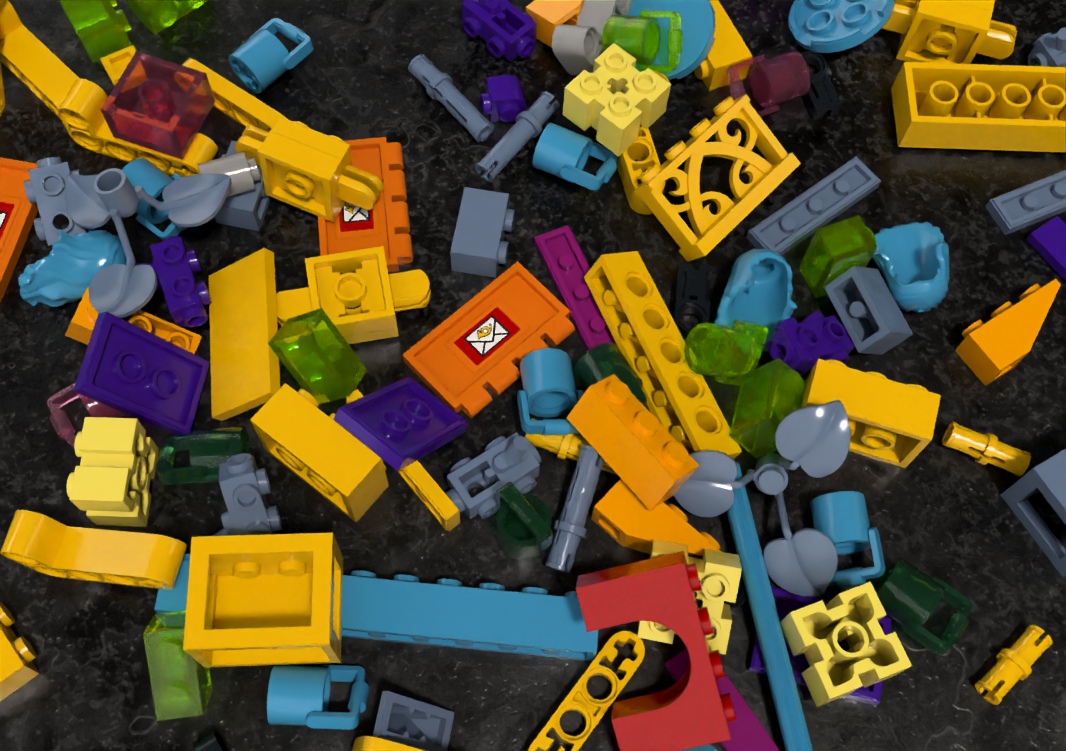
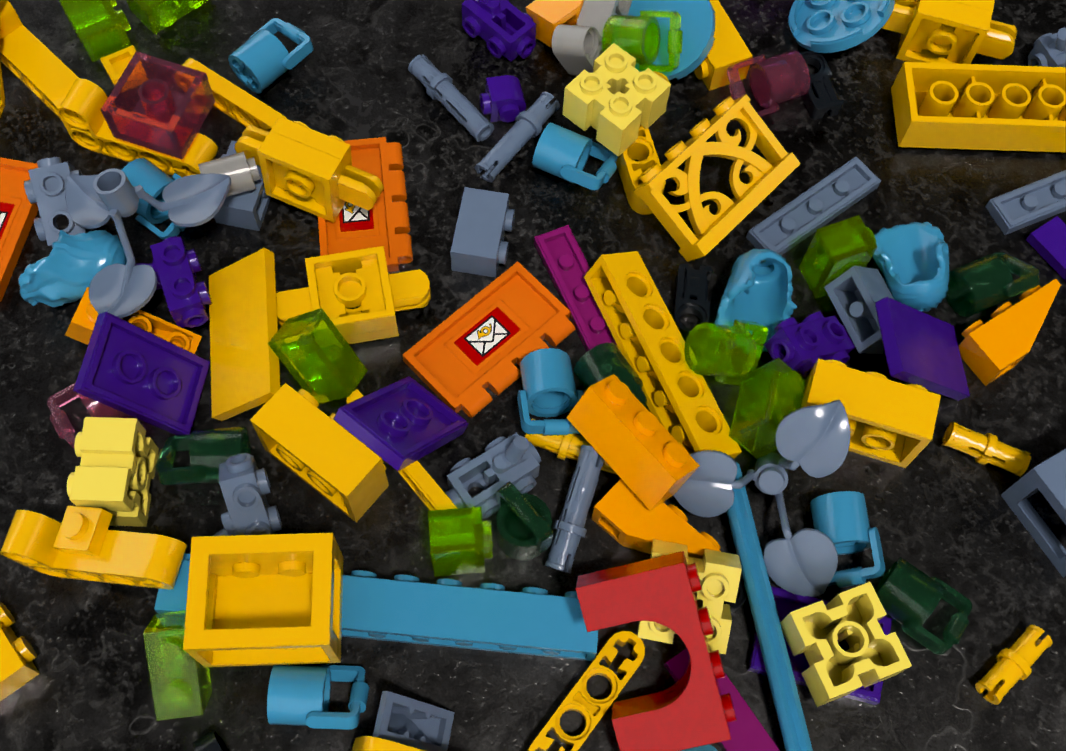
(83, 530): none -> yellow plate
(459, 541): none -> clear neon green brick
(921, 349): none -> dark purple tile
(988, 282): none -> clear green piece

